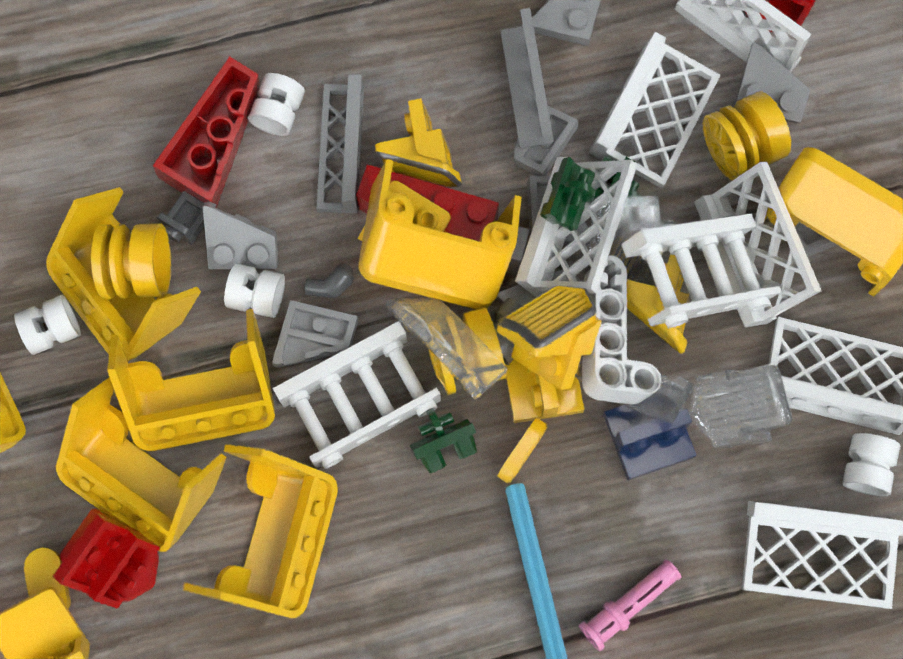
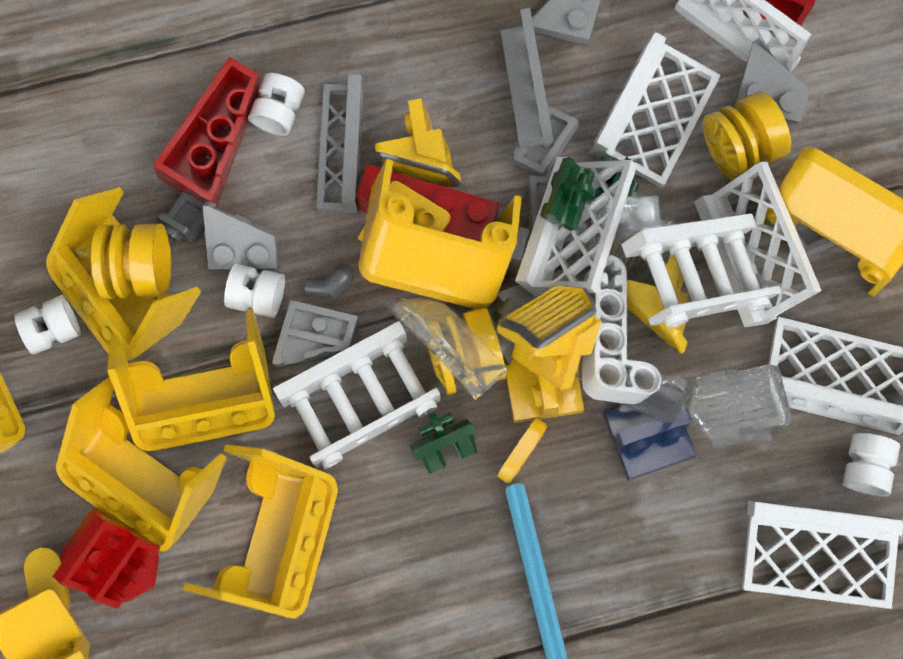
(617, 614): bright pink pin -> none

